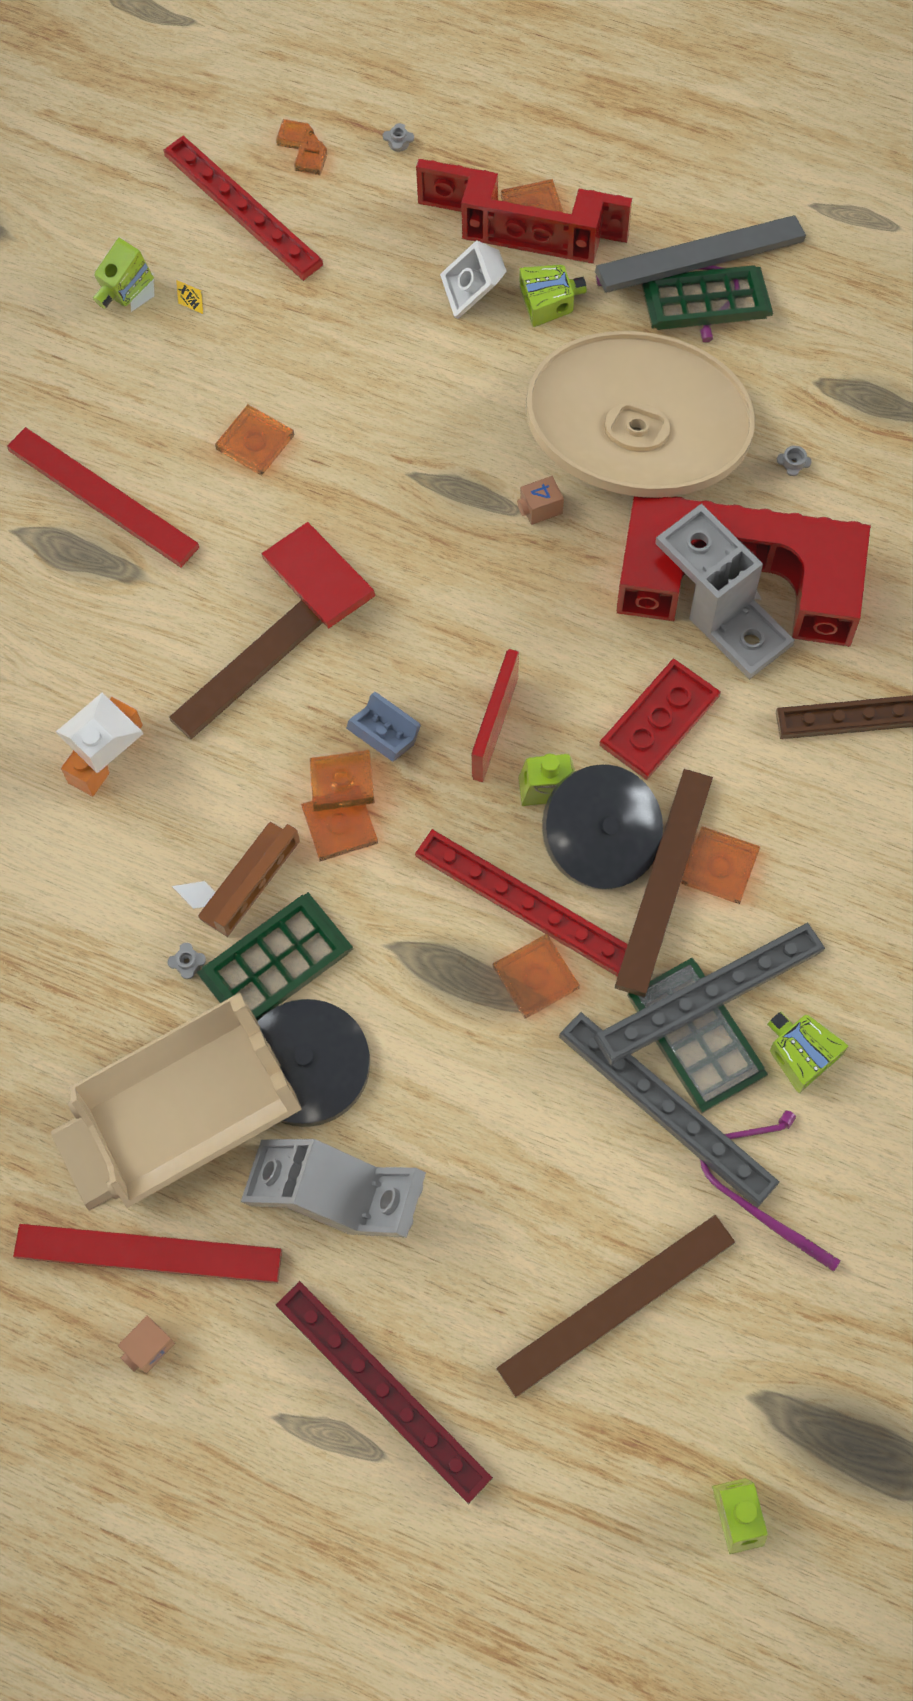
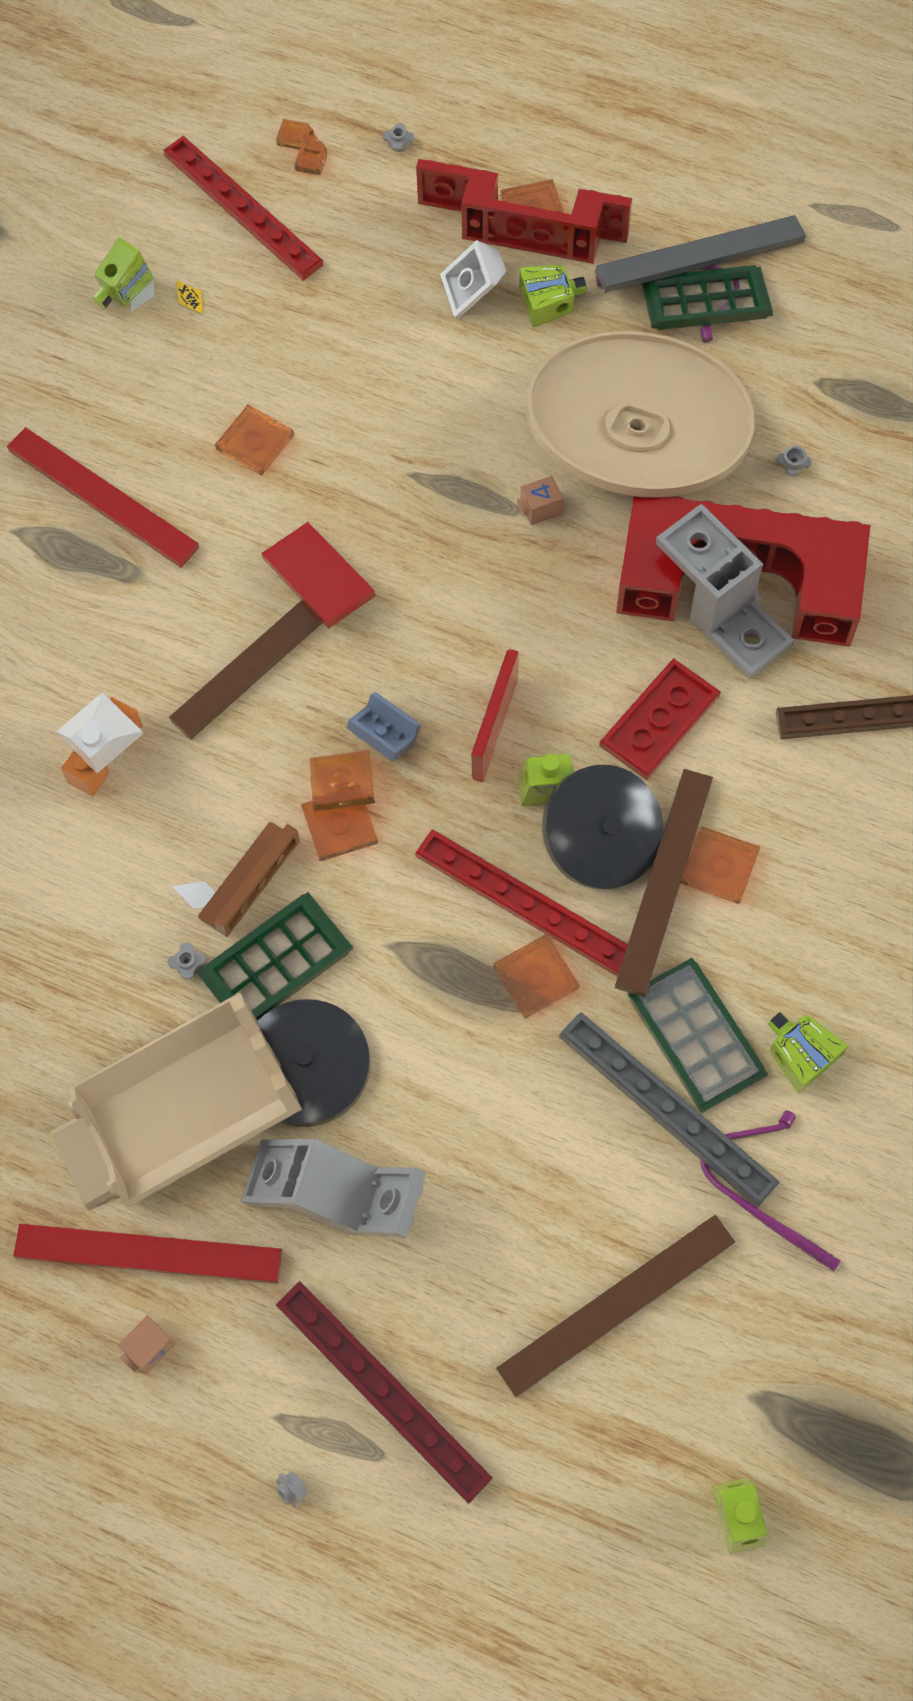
(291, 1489): none -> light grey plate
(708, 993): dark grey tile -> none

